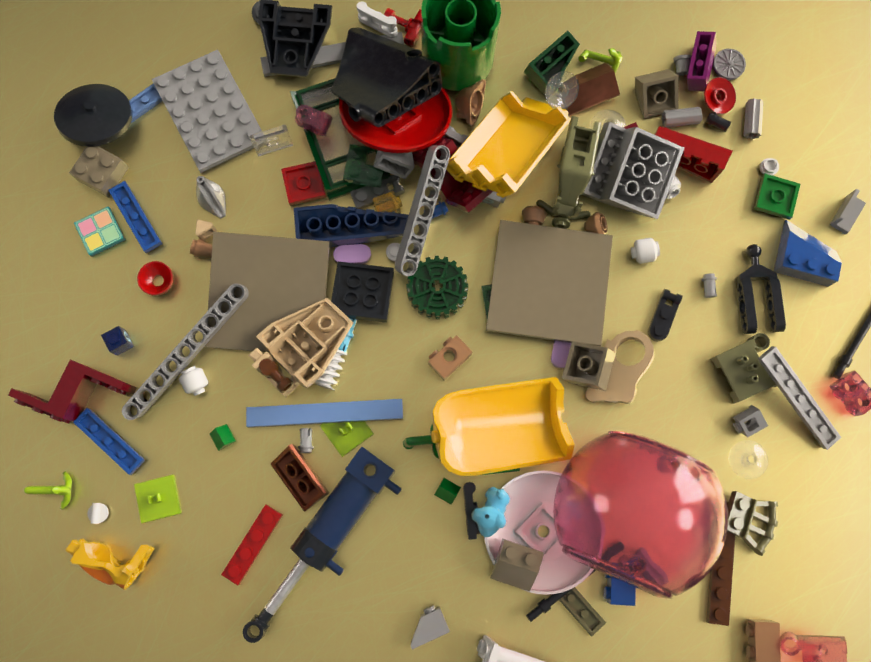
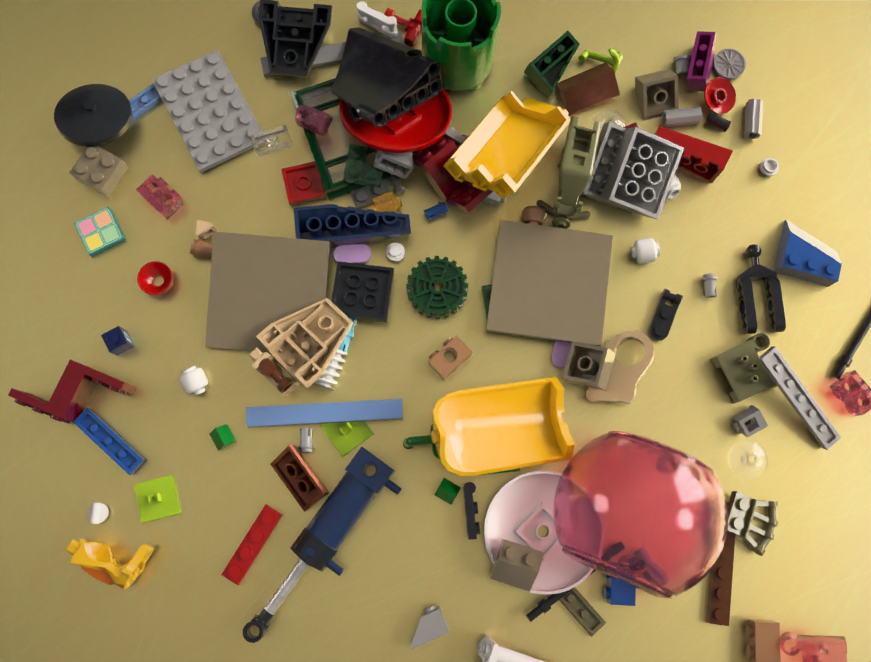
(60, 490): lime piece -> none
(135, 217): blue plate -> none
(159, 197): none -> clear pink brick
(177, 356): light grey beam -> none
(211, 197): light grey hat -> none
(429, 204): light grey beam -> none
(470, 101): medium nougat hat -> none
(491, 516): medium azure animal -> none
(567, 92): clear dish -> none
(596, 224): medium nougat cone -> none
(777, 196): green plate -> none
(848, 212): light grey panel -> none

